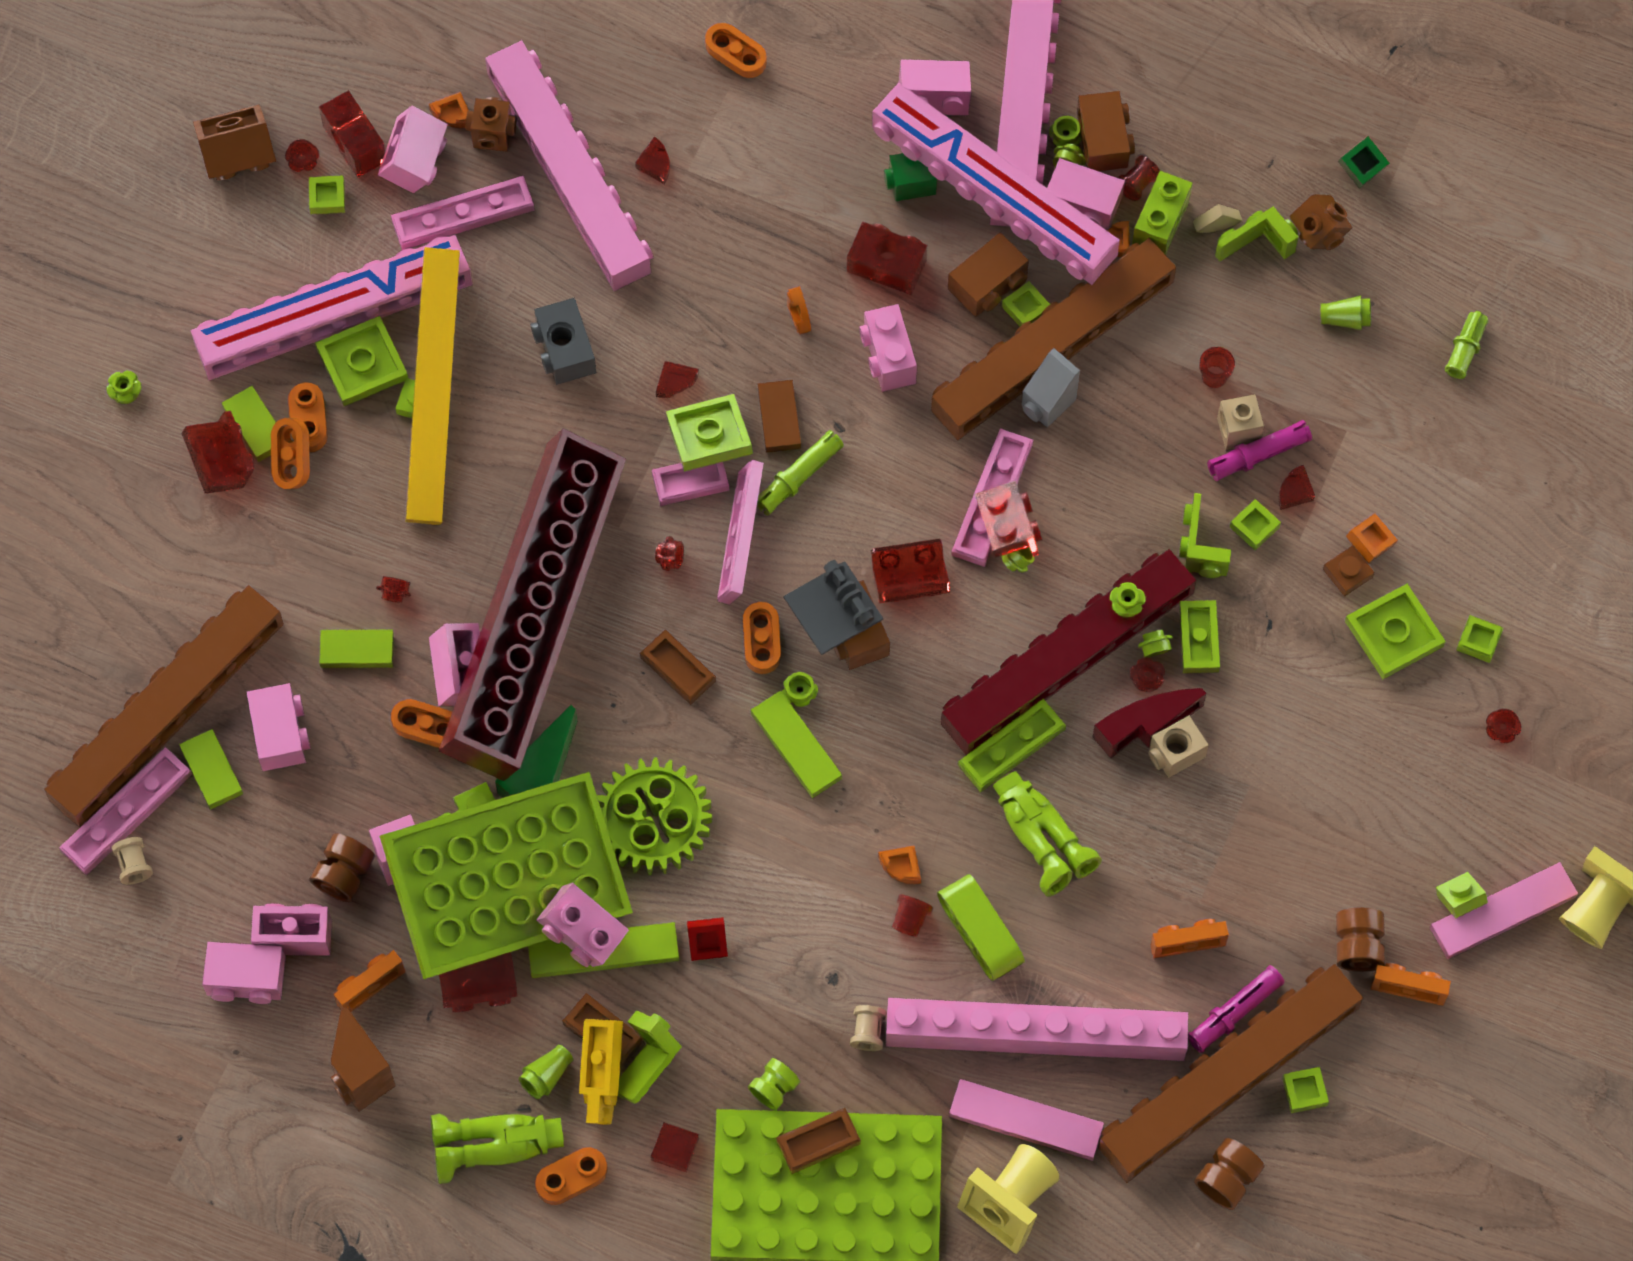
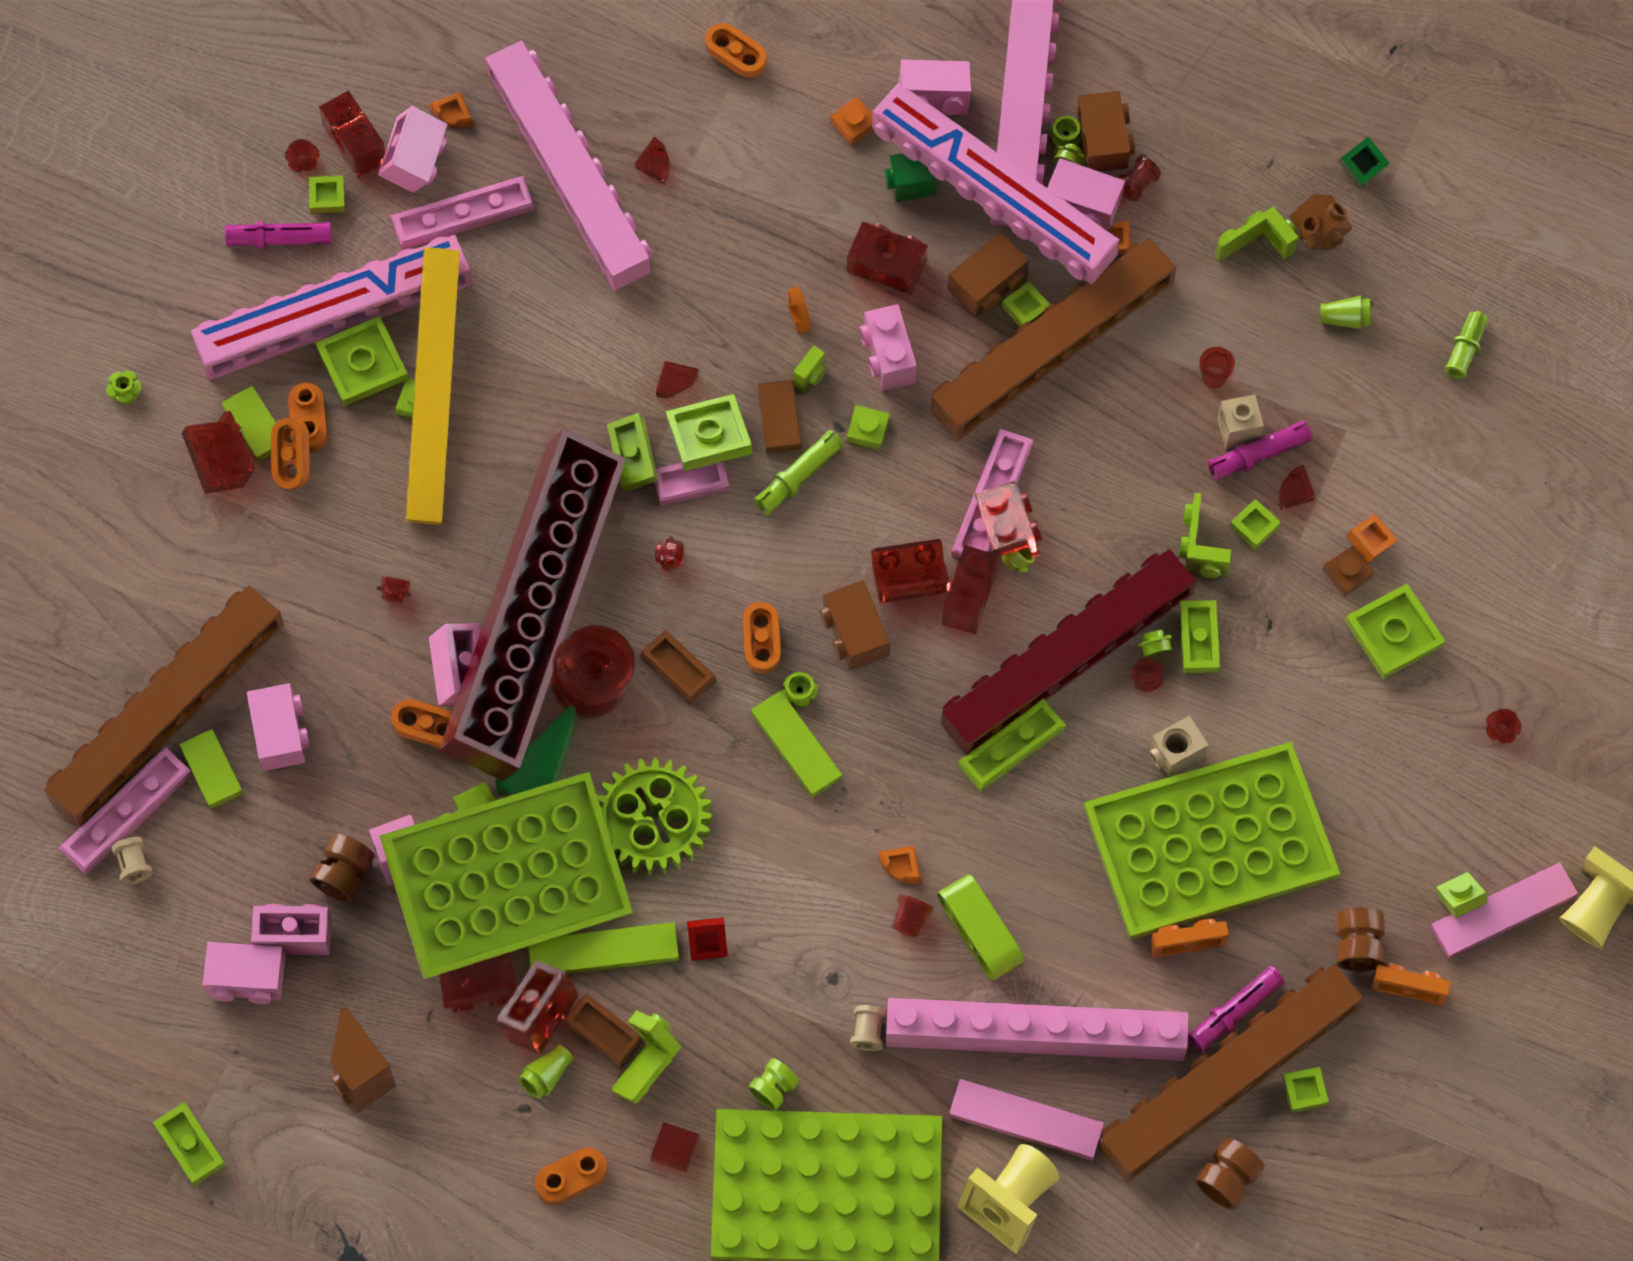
(189, 1144): none -> lime plate
(235, 142): dark orange slope -> none
(278, 234): none -> dark pink pin
(356, 648): lime tile -> none
(380, 973): orange plate -> none
(491, 124): dark orange brick -> none
(514, 1137): lime piece -> none
(537, 1007): none -> clear red brick
(558, 322): dark grey brick -> none
(581, 926): bright pink brick -> none
(600, 1068): yellow hinge -> none
(602, 656): none -> clear red wheel
(631, 441): none -> lime plate
(740, 532): bright pink tile -> none
(810, 370): none -> lime plate
(818, 1140): dark orange tile -> none
(833, 607): dark grey hinge -> none
(852, 121): none -> orange plate
(868, 427): none -> lime plate
(970, 589): none -> clear red brick
(1028, 816): lime piece -> none
(1051, 389): light grey slope -> none
(1124, 608): lime plate -> none
(1146, 718): dark red slope -> none
(1163, 211): lime brick -> none
(1211, 840): none -> lime plate
(1217, 219): tan tile -> none
(1479, 638): lime tile -> none

